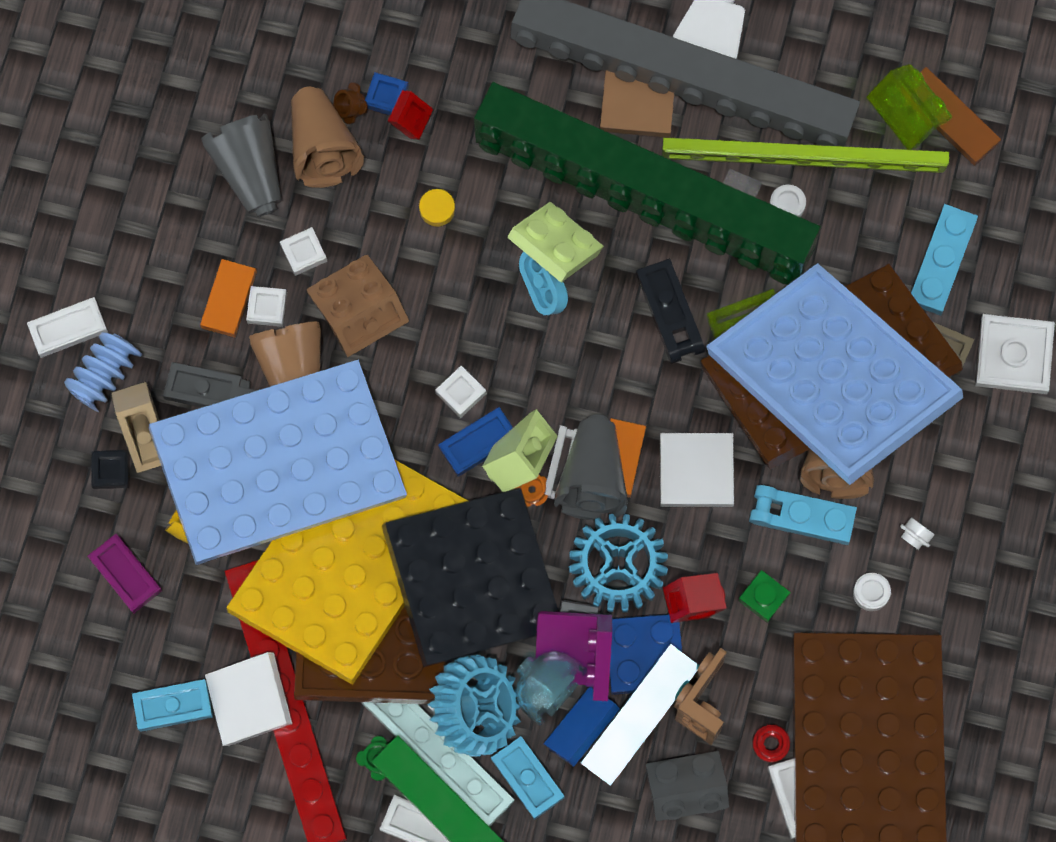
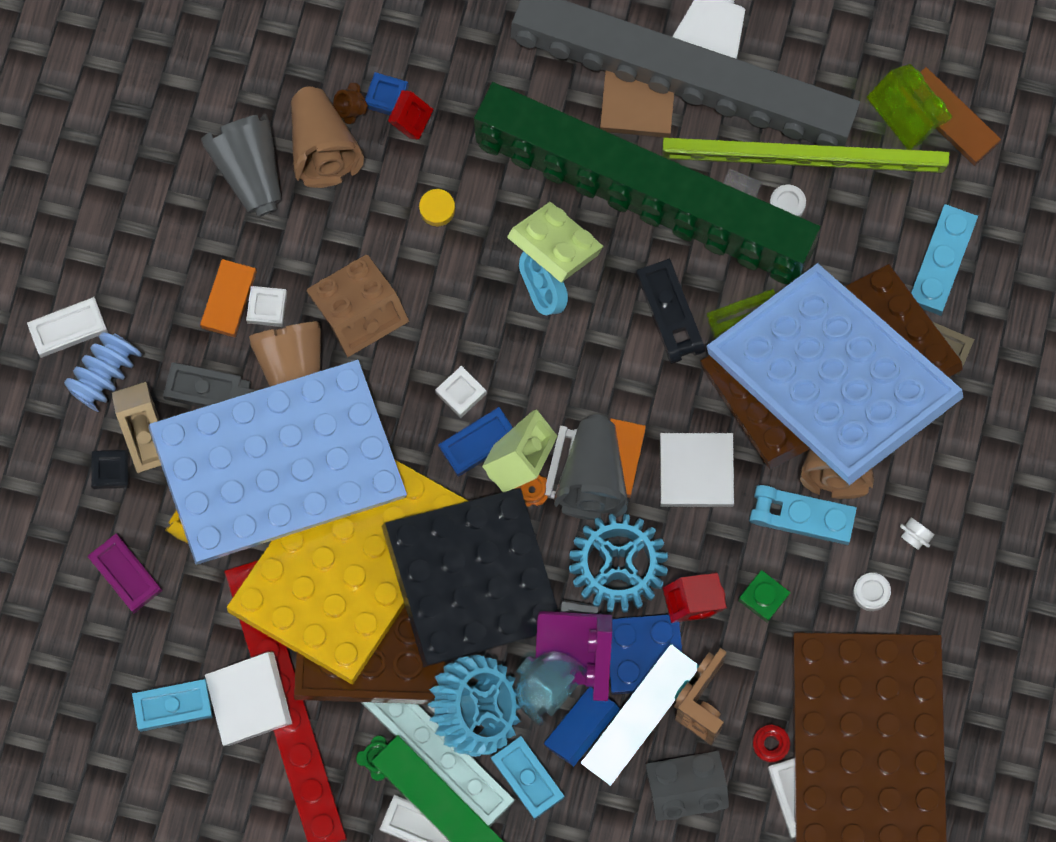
(303, 251): white tile -> none
(1015, 354): white tile -> none

